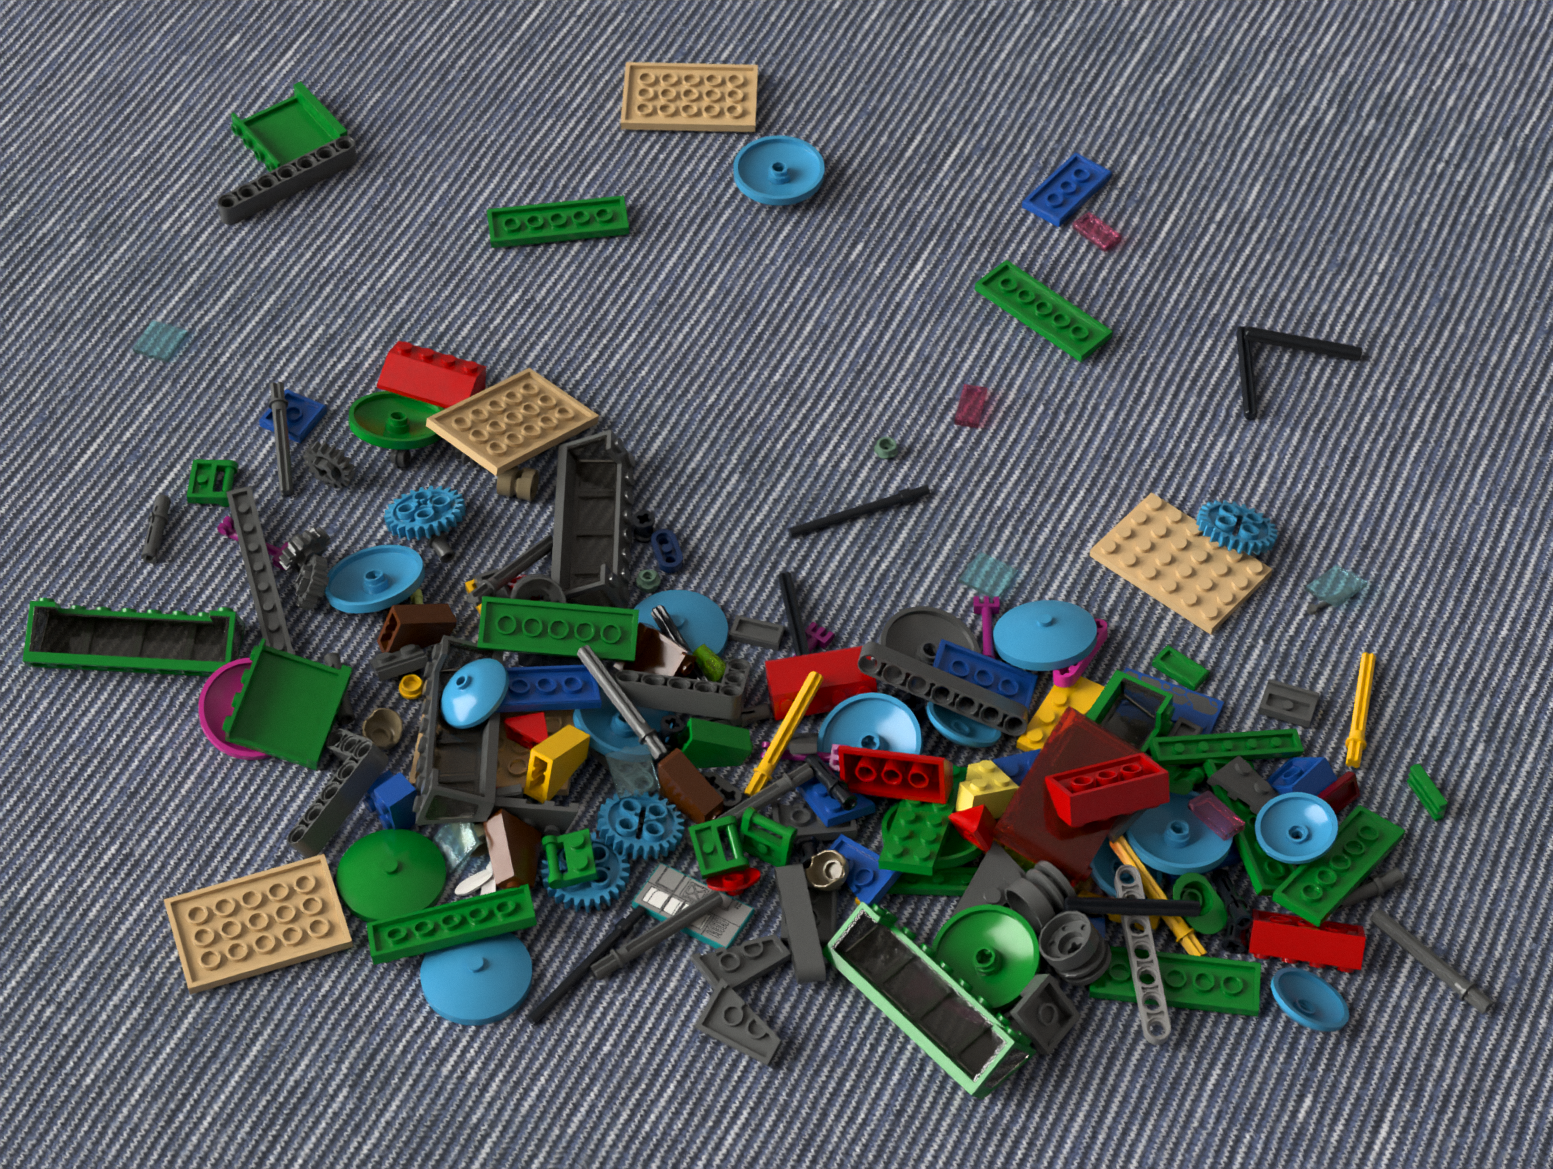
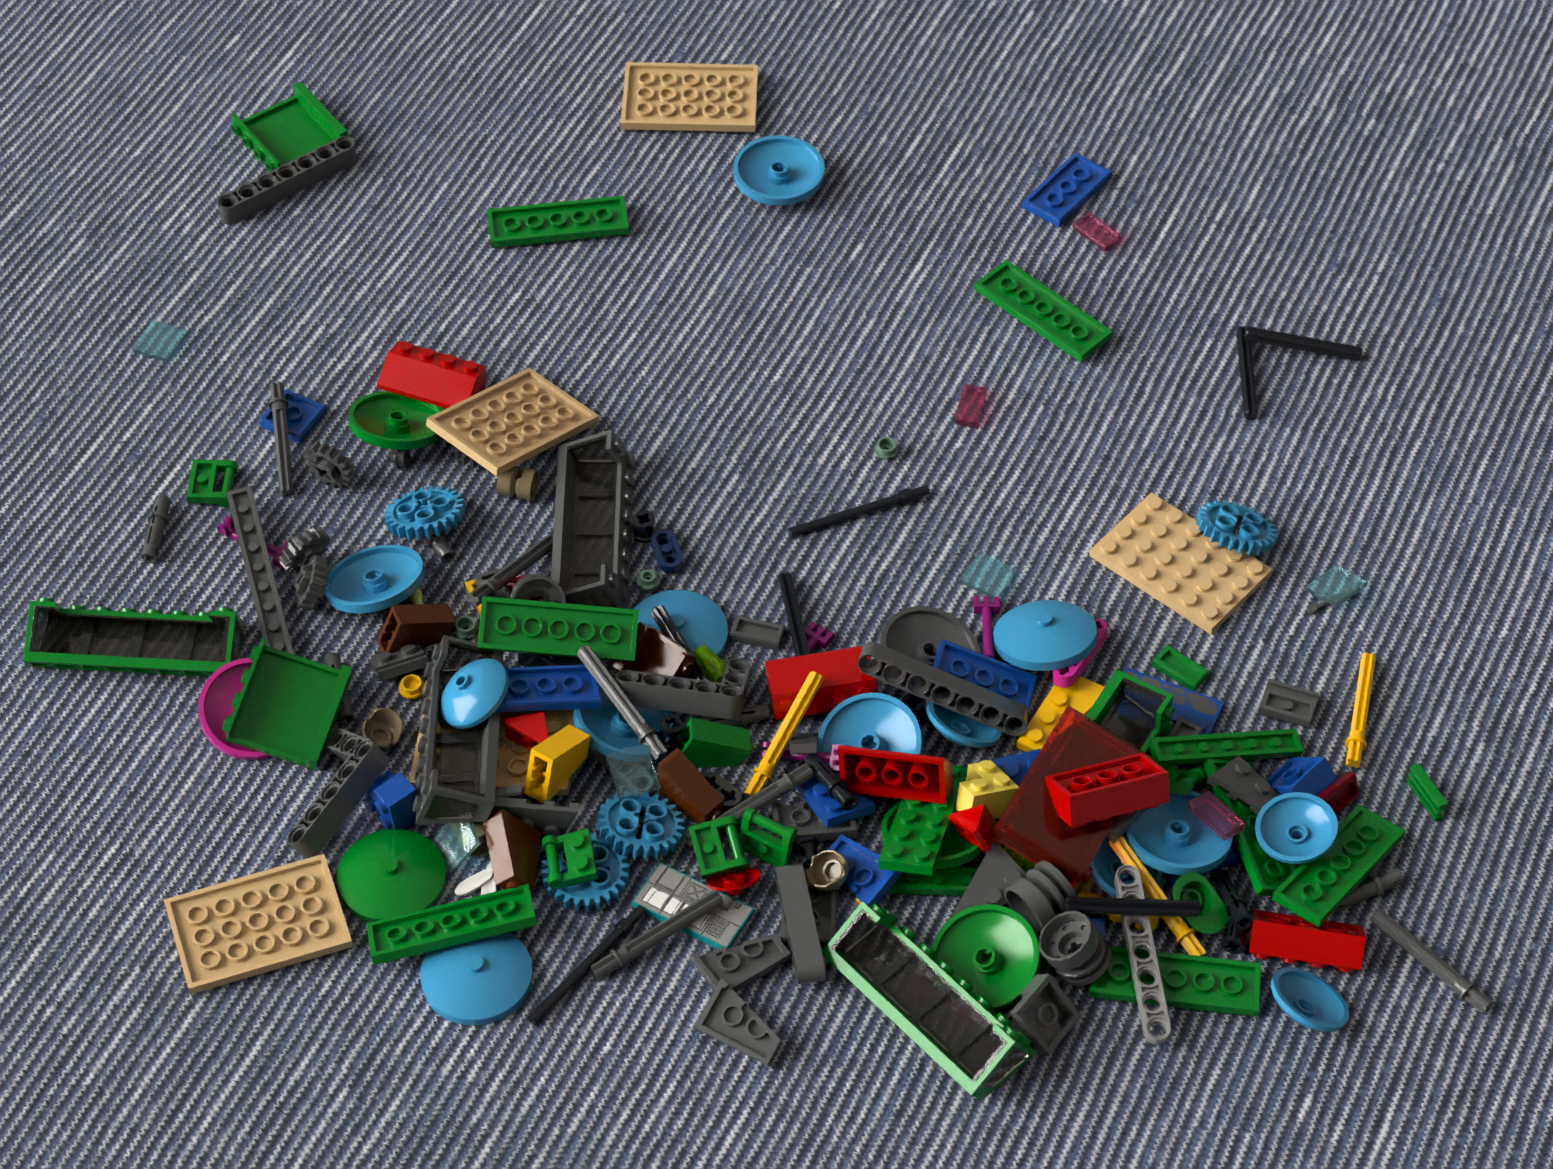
(468, 623): none -> sand green plate

